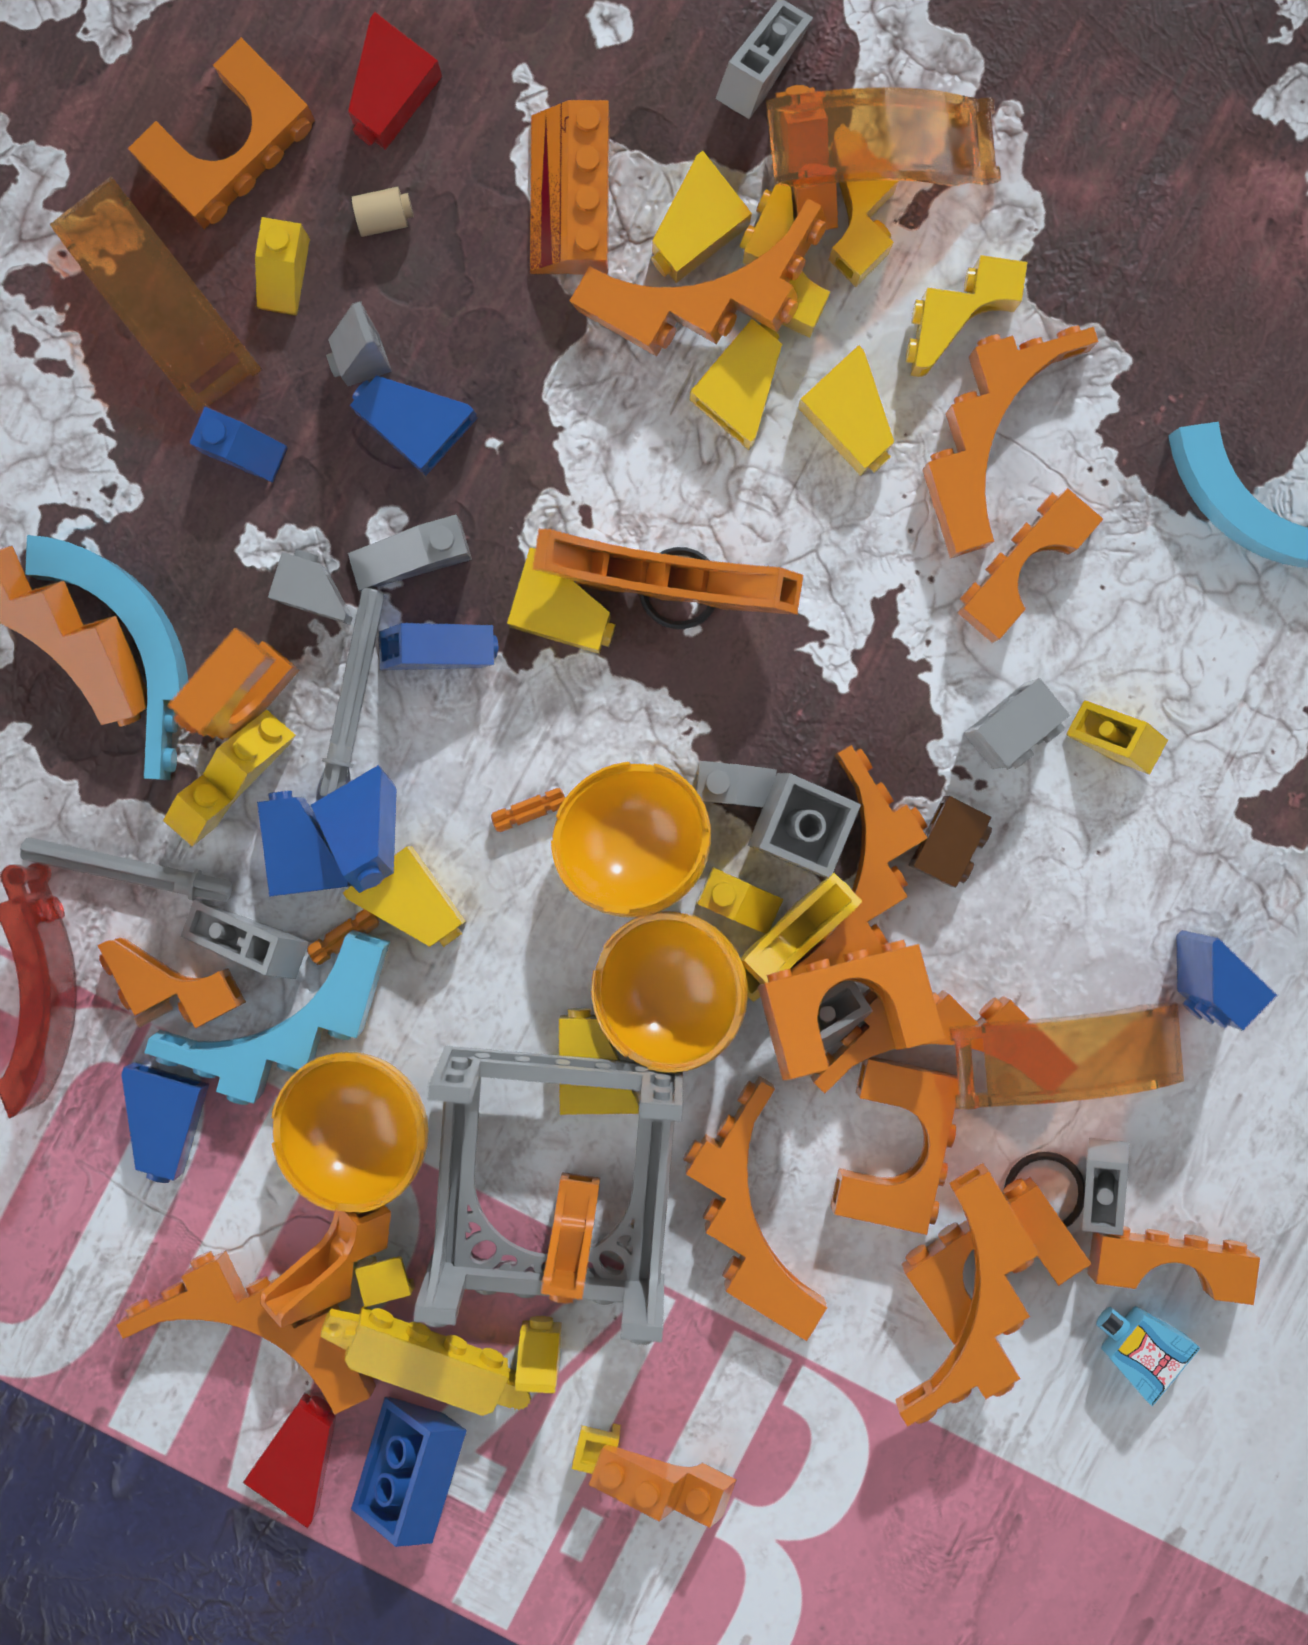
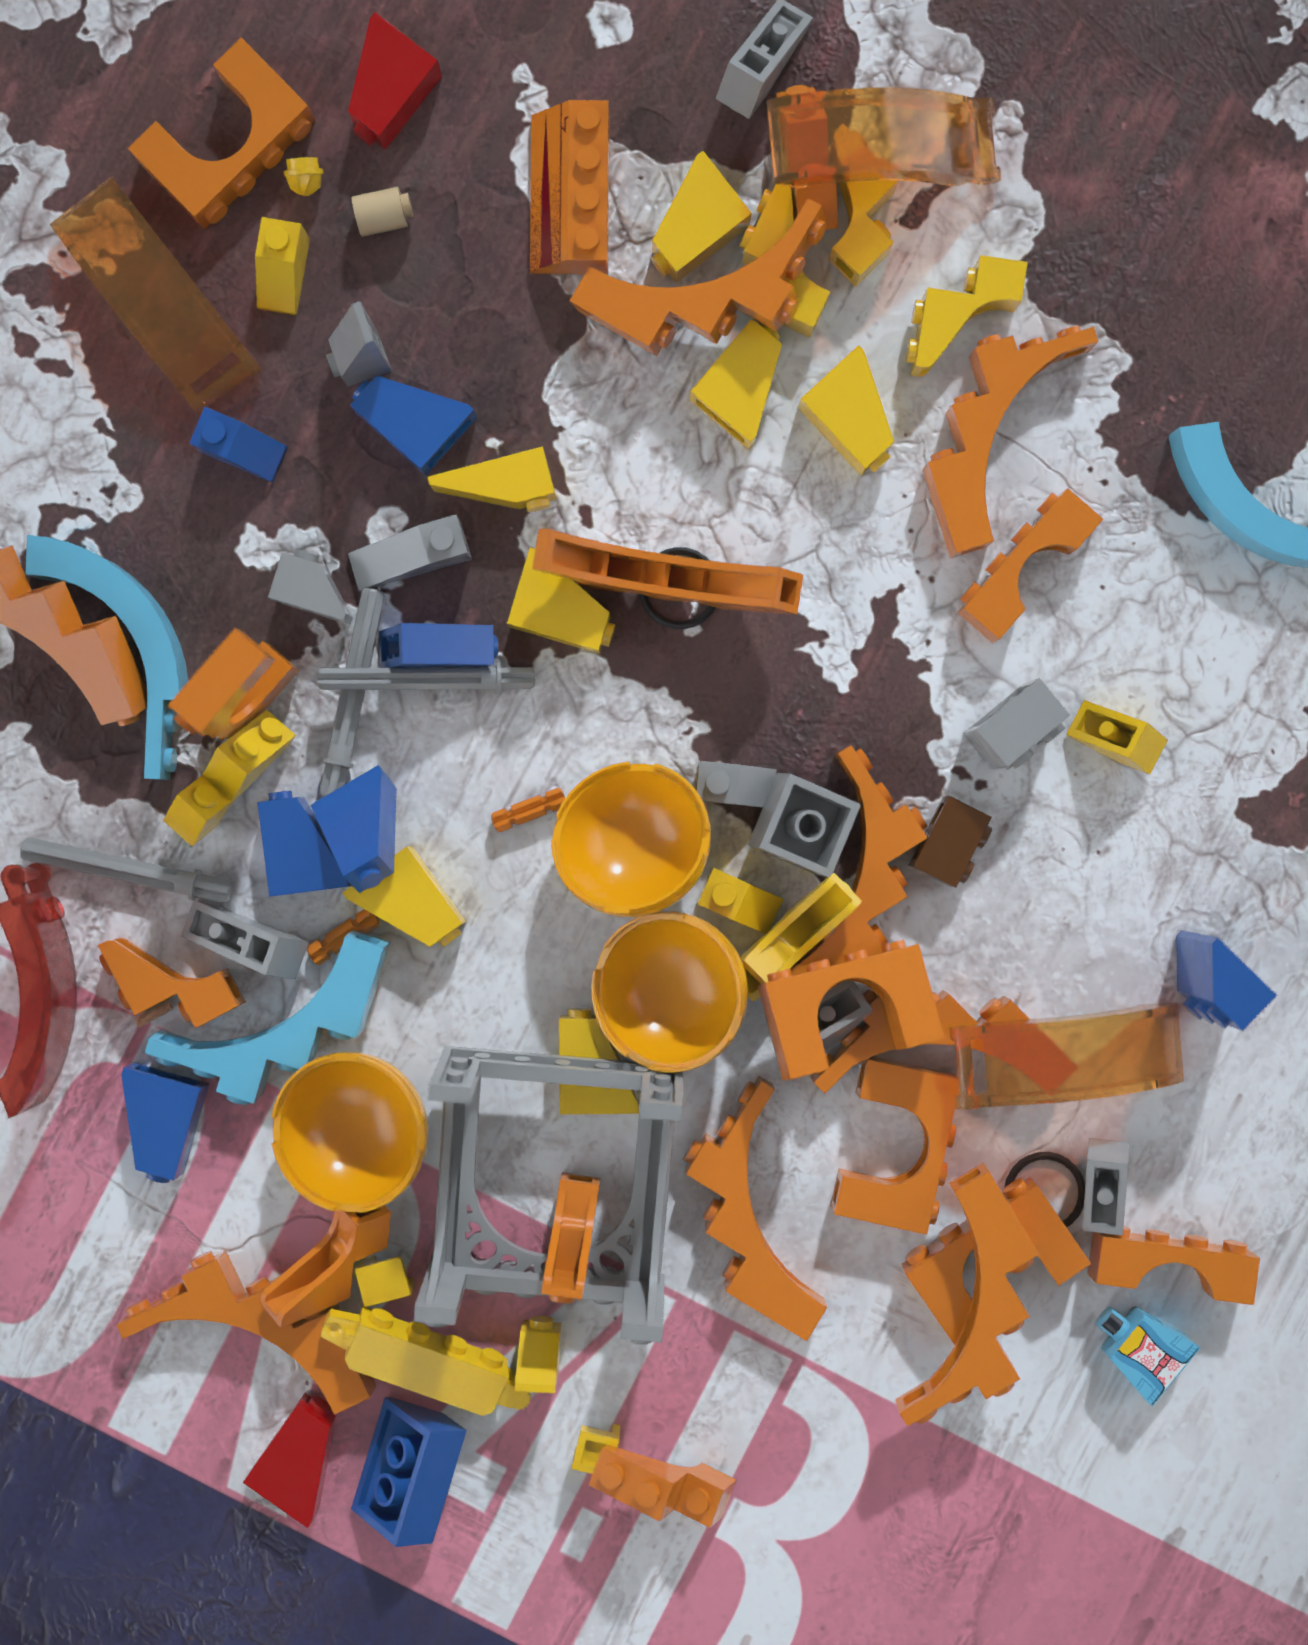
(303, 175): none -> yellow plate
(426, 678): none -> light grey axle
(508, 481): none -> yellow slope

